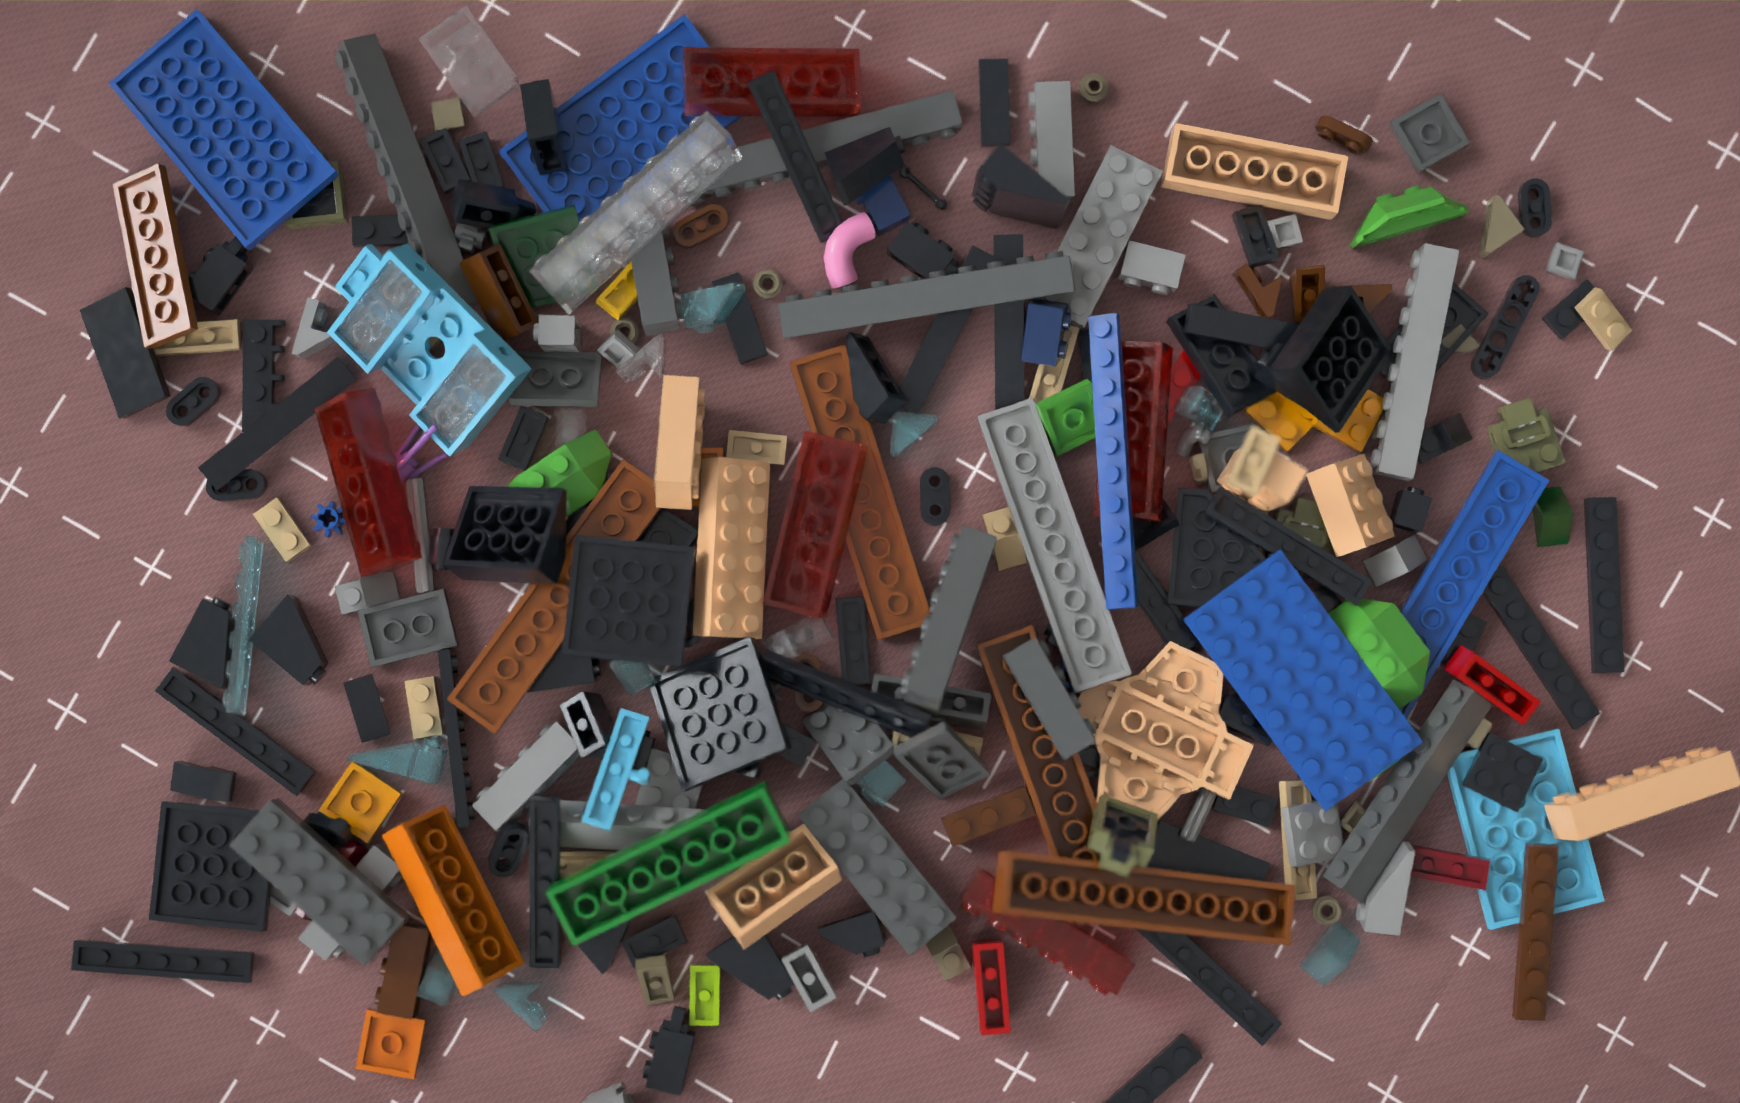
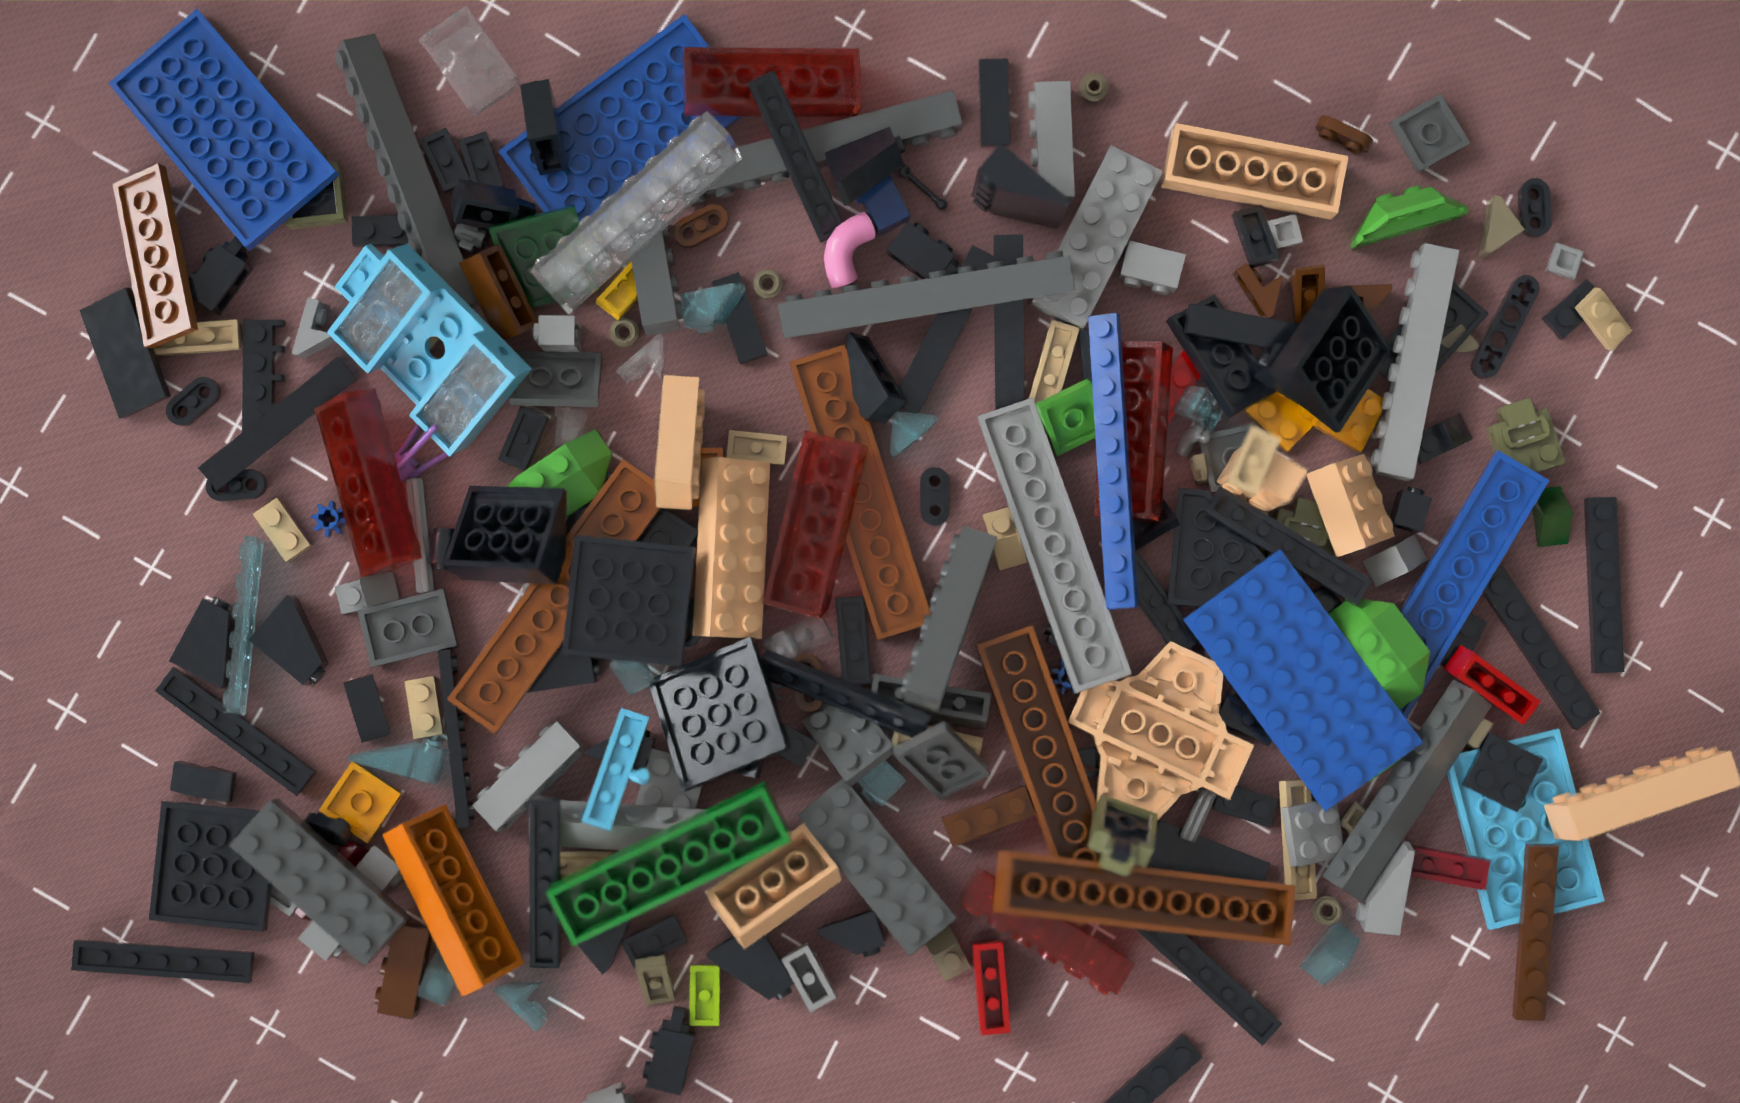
(391, 1044): orange plate -> none
(448, 114): dark tan tile -> none
(510, 847): black plate -> none
(587, 722): black slope -> none
(617, 349): light grey tile -> none
(1045, 332): dark blue brick -> none
(1049, 698): dark grey brick -> none

